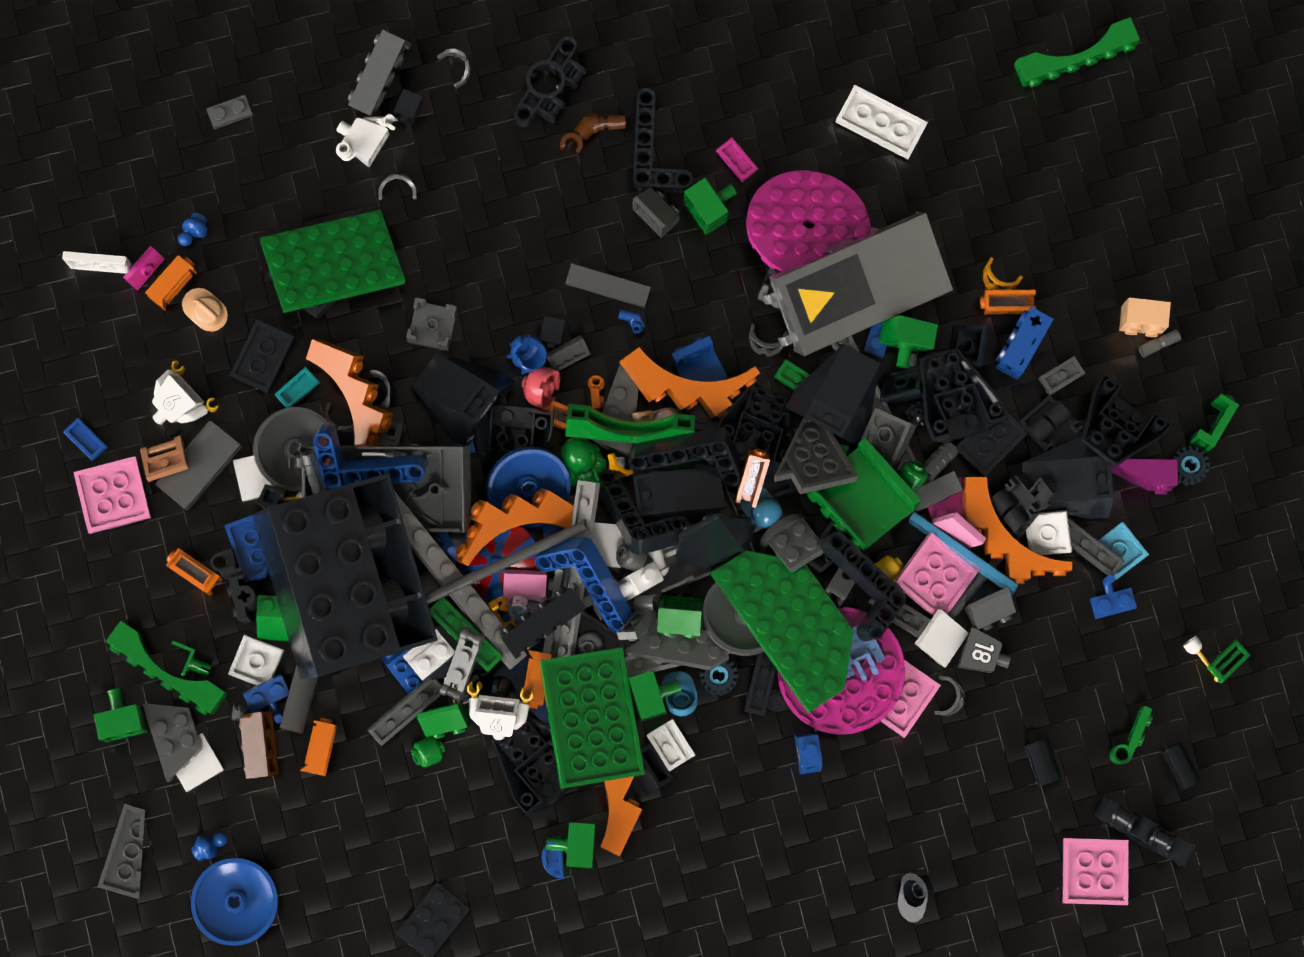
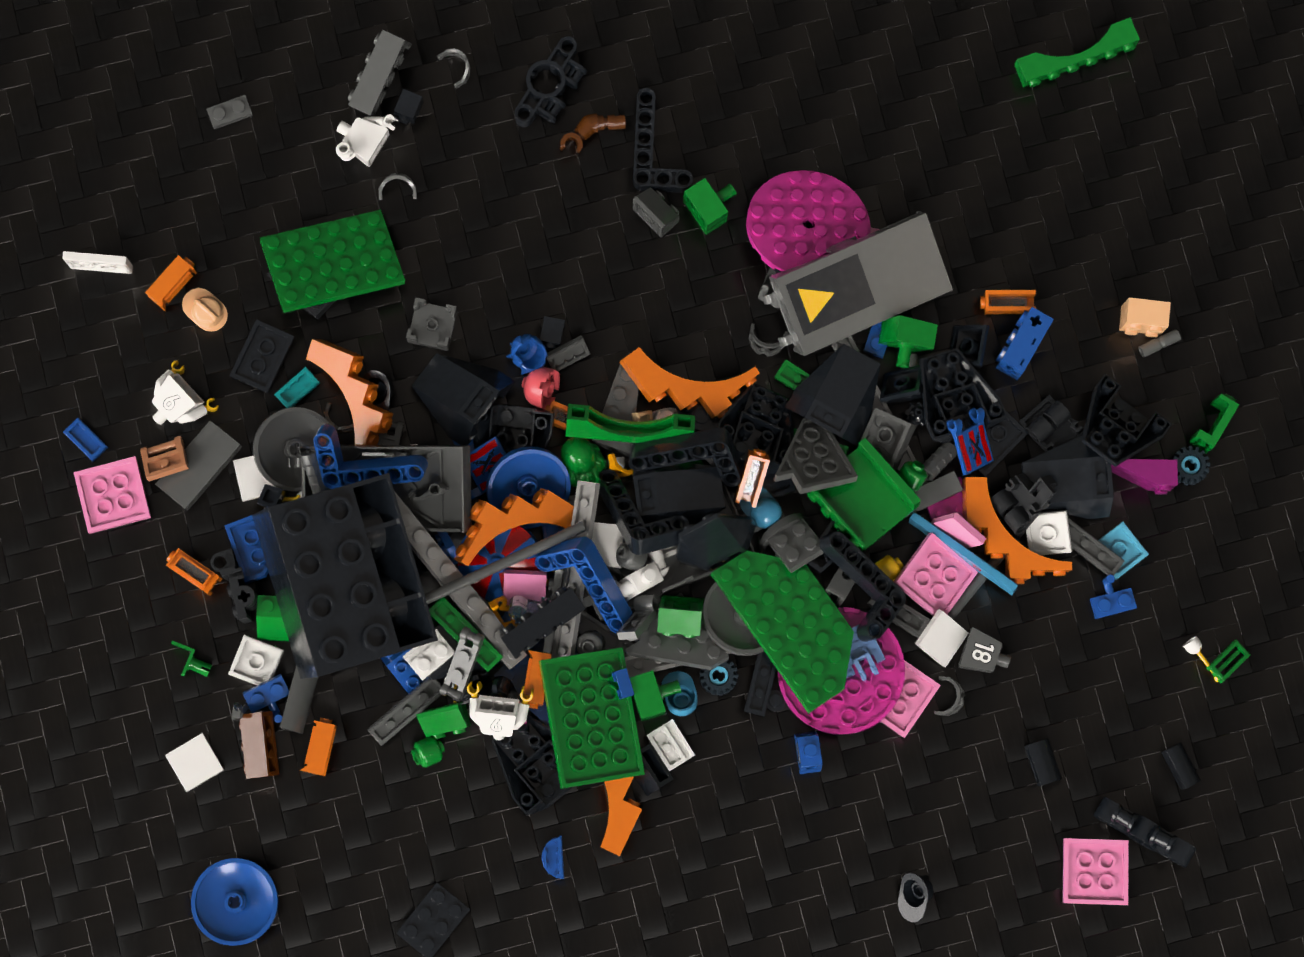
(120, 720): green brick -> none
(124, 859): dark grey wing -> none
(130, 643): green arch -> none
(143, 268): dark pink plate -> none
(173, 736): dark grey wing -> none
(193, 227): blue animal -> none
(206, 847): blue animal -> none
(482, 461): none -> flag
(577, 845): green brick -> none
(596, 400): orange plate -> none
(608, 285): dark grey tile -> none
(624, 683): none -> blue piece
(634, 319): blue arm -> none
(699, 362): blue bracket -> none
(737, 160): dark pink plate -> none
(881, 122): white plate -> none
(972, 442): none -> blue flag
(987, 270): light orange helmet -> none
(991, 609): dark grey slope -> none
(1061, 376): dark grey plate -> none
(1135, 737): green plate -> none

